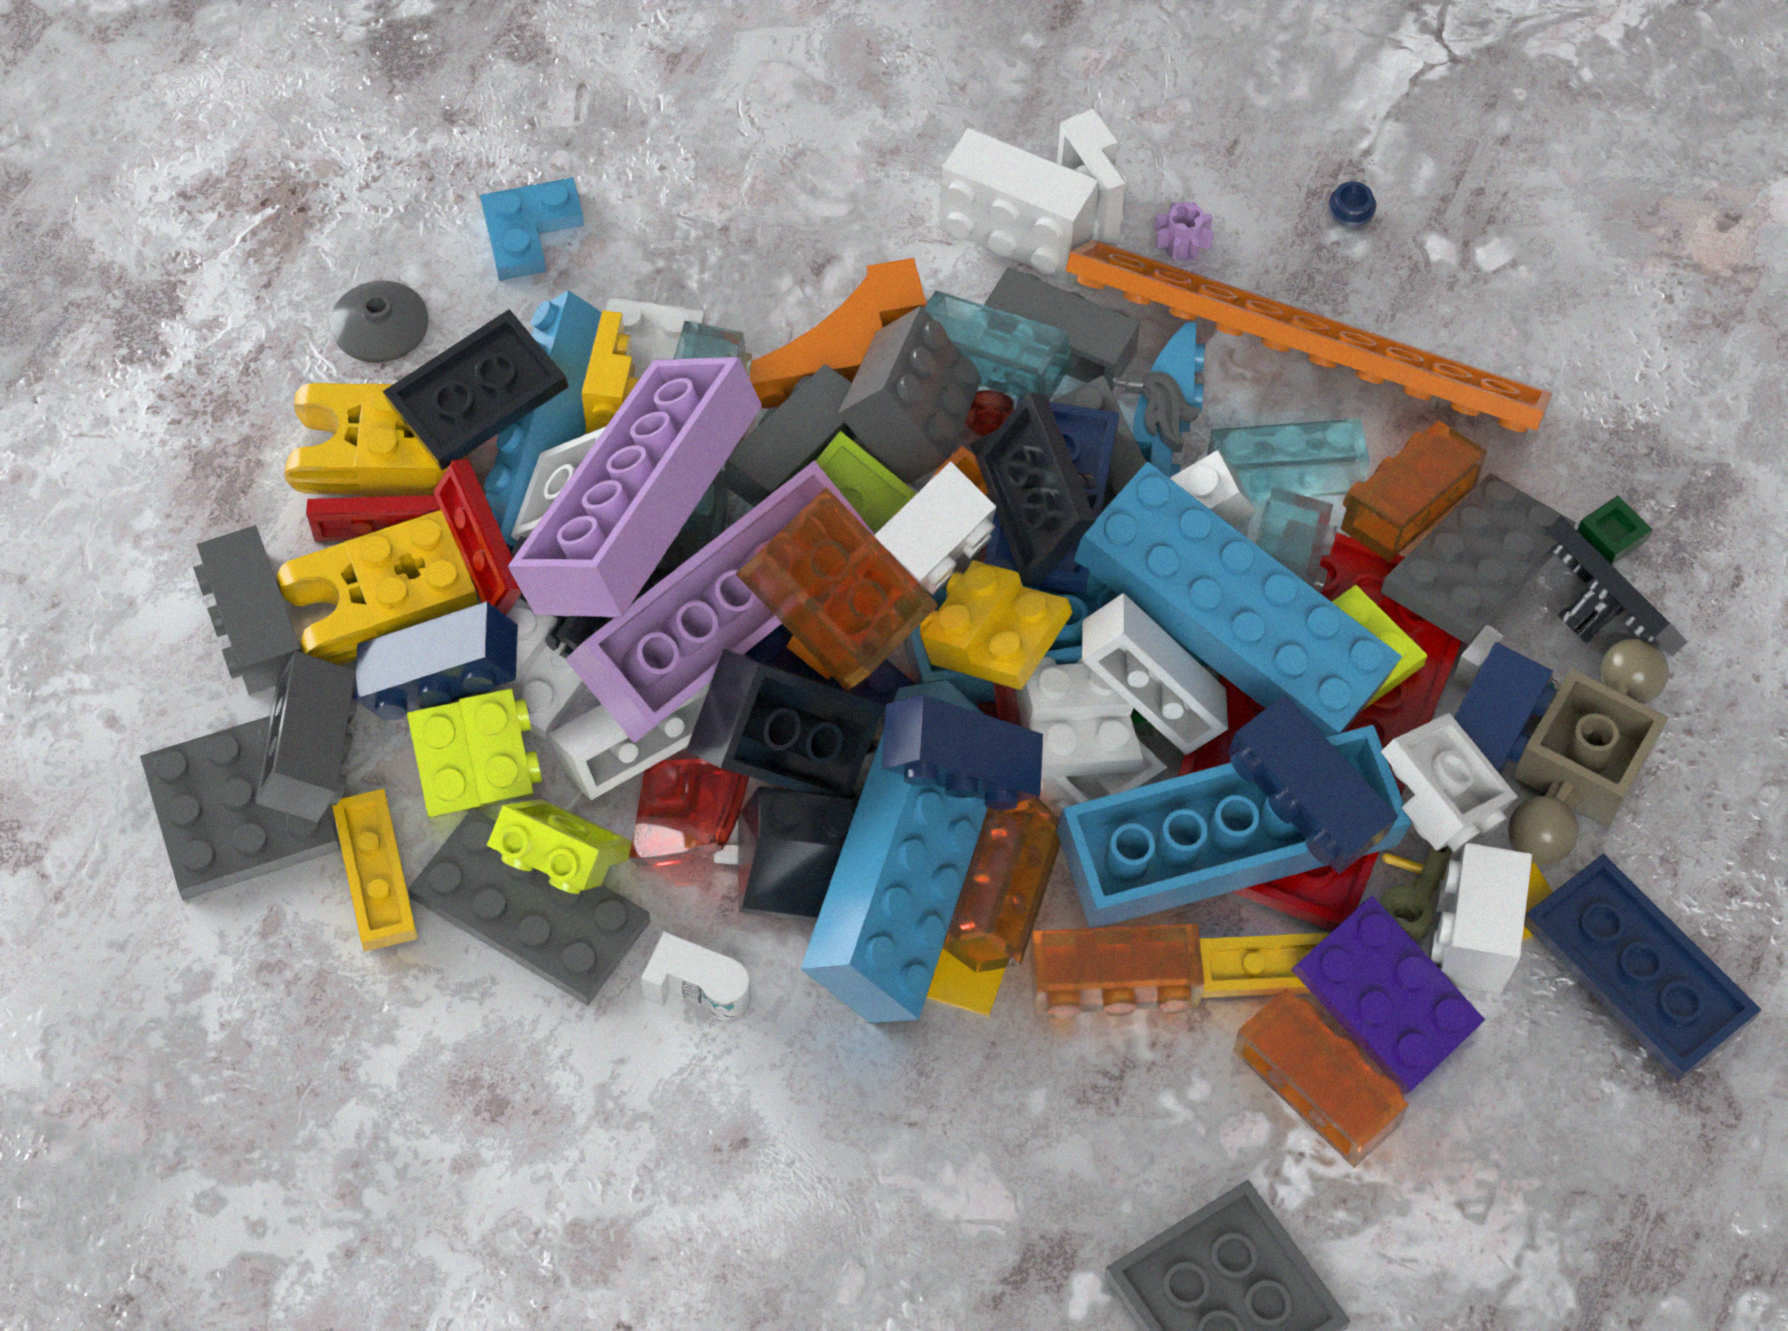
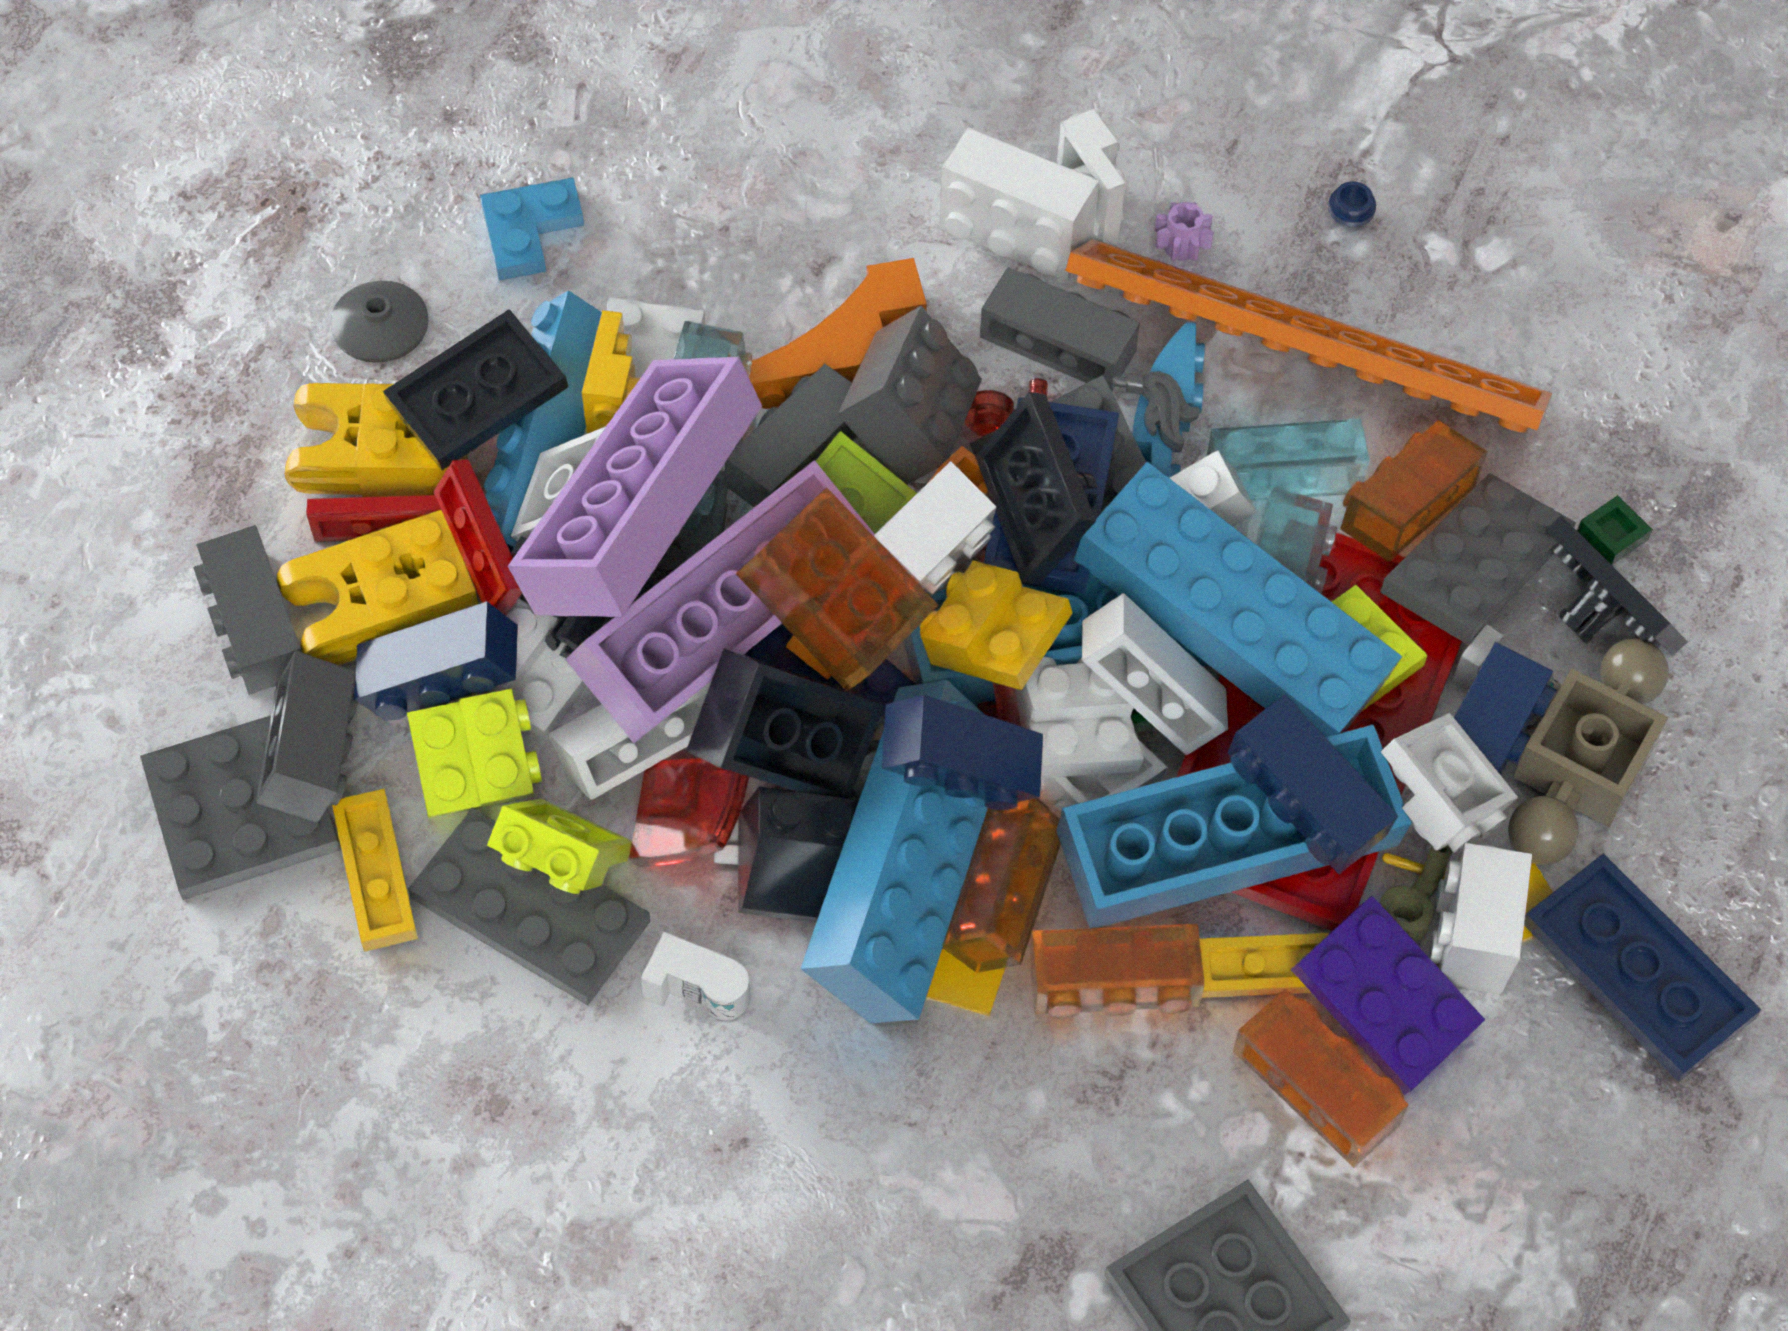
(1006, 349): clear light blue brick -> none

